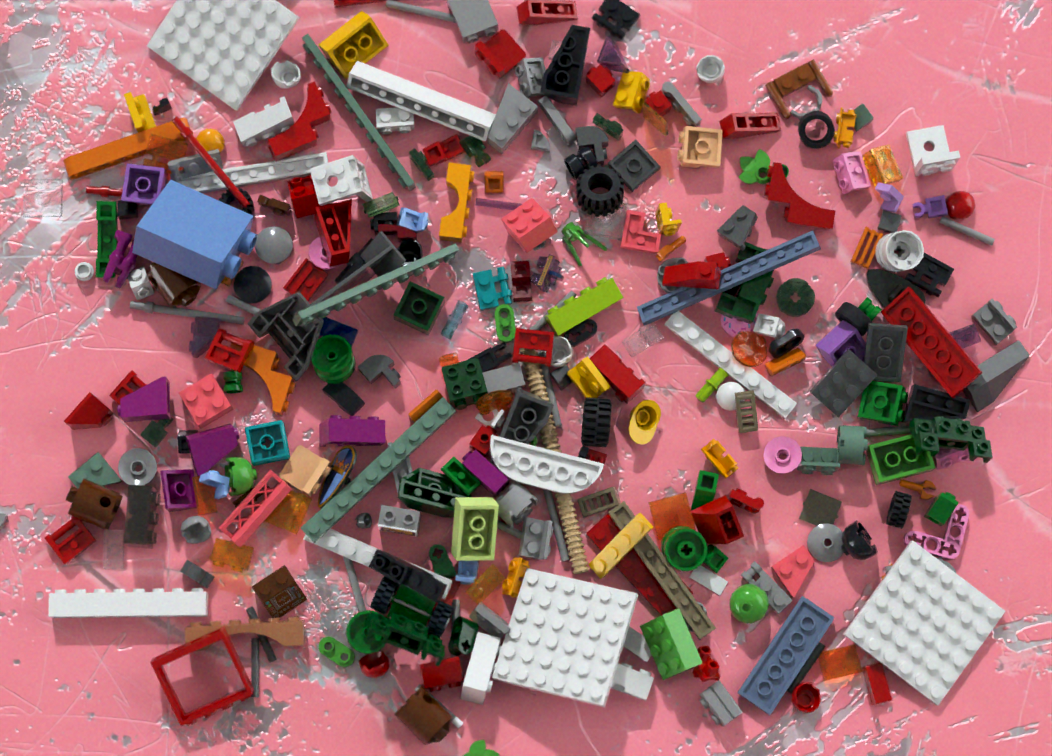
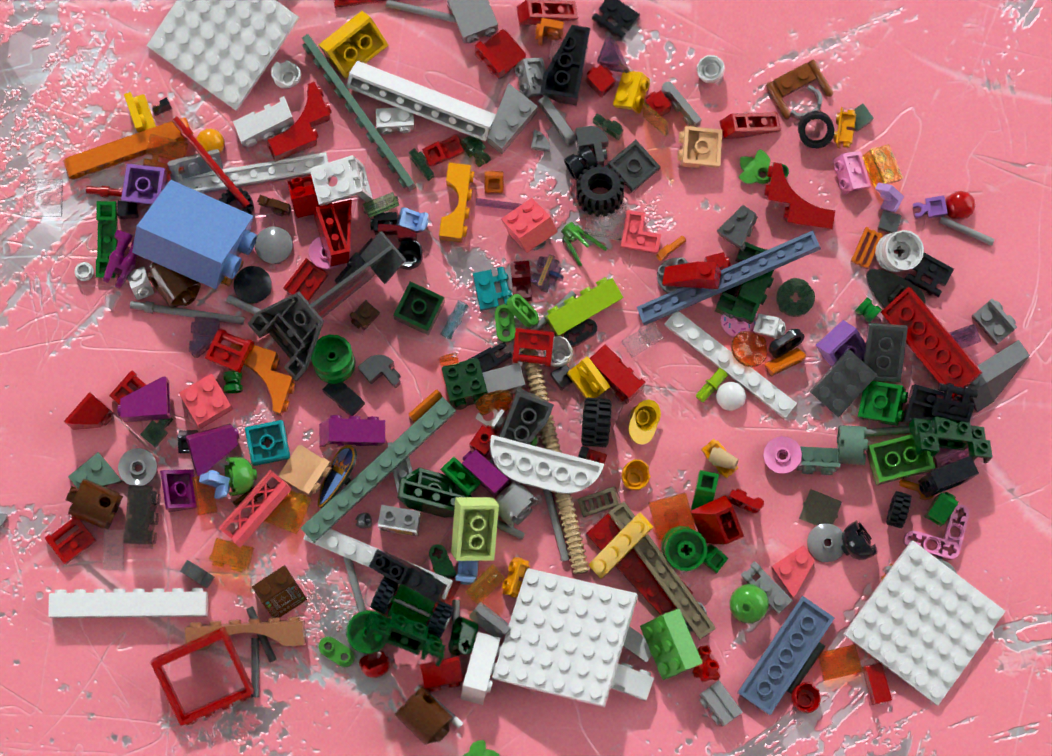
(195, 529): light grey hair -> none
(336, 328): clear blue tile -> none
(364, 315): none -> reddish brown bracket
(371, 287): sand green plate -> none
(522, 310): none -> bright green plate
(535, 538): light grey bracket -> none
(550, 28): none -> orange bracket
(551, 395): light grey bar -> none
(635, 475): none -> light orange hair
(665, 226): yellow bracket -> none
(709, 579): white sticker -> none
(722, 458): none -> tan cone
(748, 423): dark tan slope -> none
(853, 316): black tyre -> none
(931, 162): white bracket -> none
(948, 477): none -> black window
(953, 408): none -> black plate

